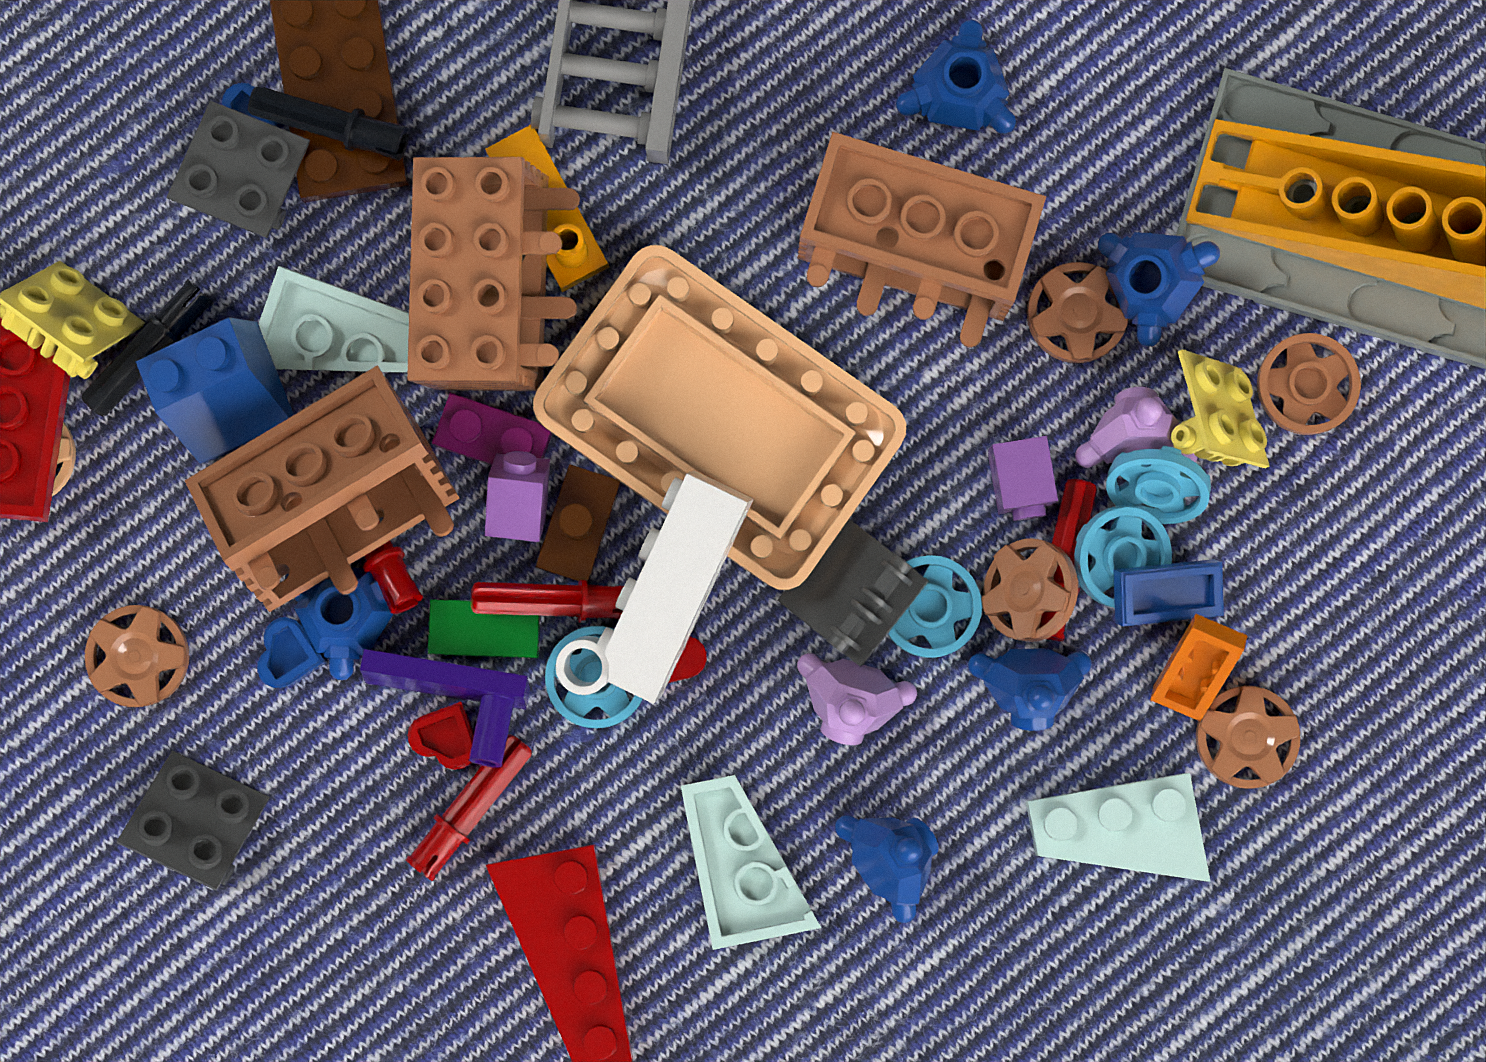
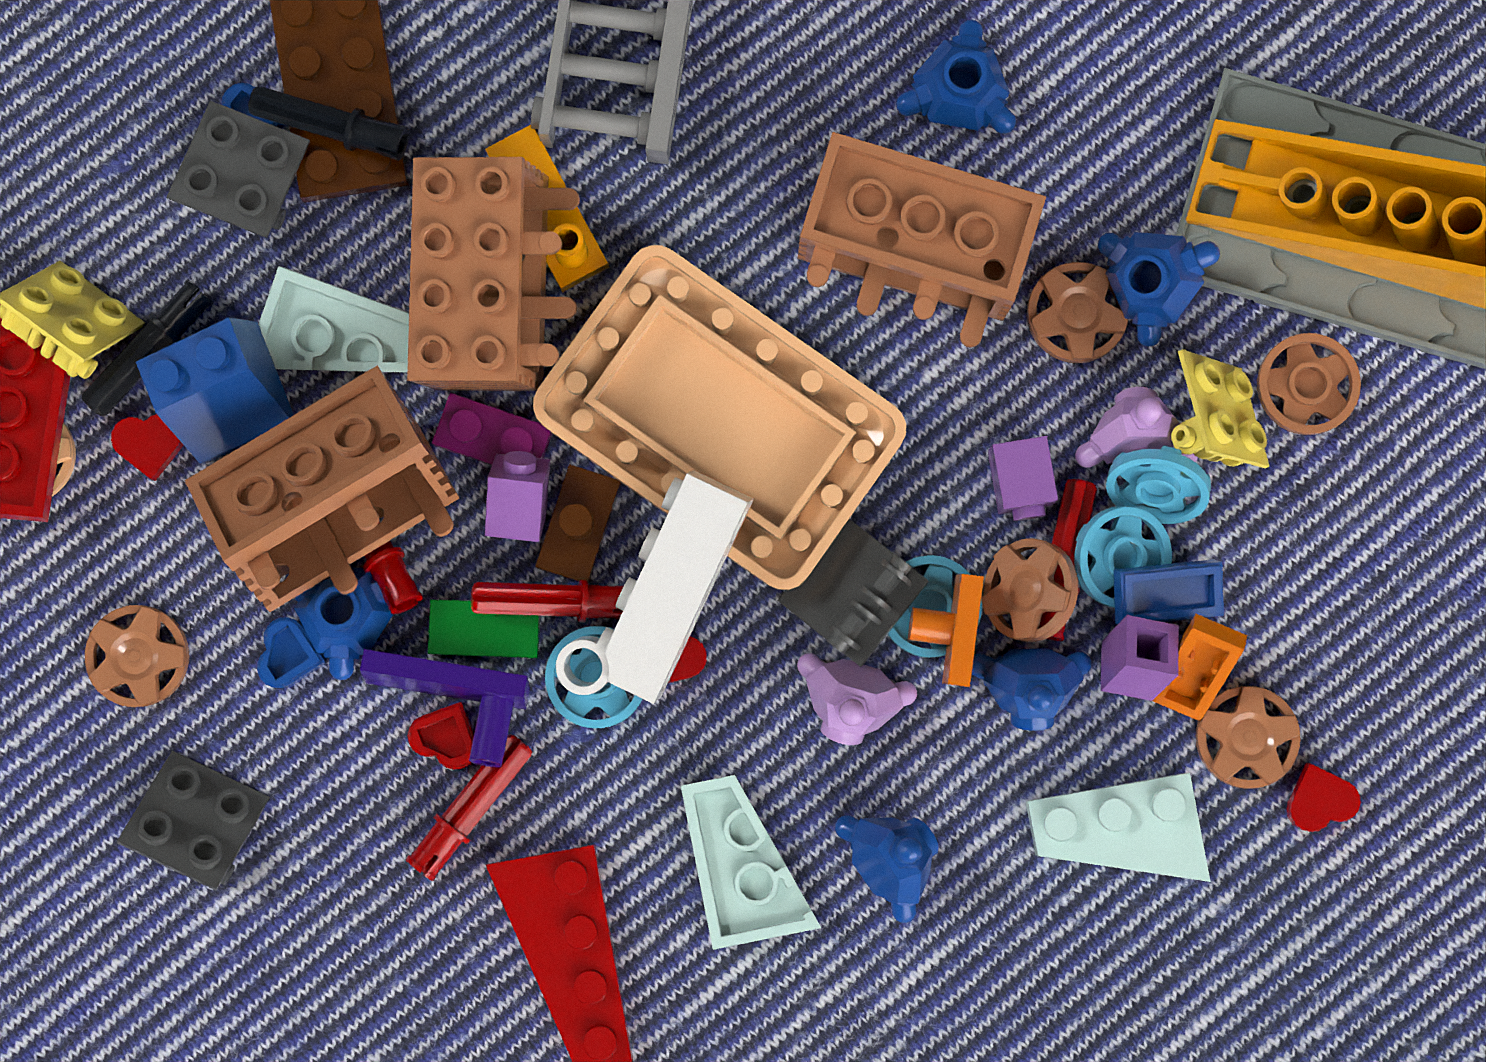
(146, 444): none -> red tile
(953, 628): none -> orange tile
(1139, 657): none -> medium lavender brick
(1321, 799): none -> red tile

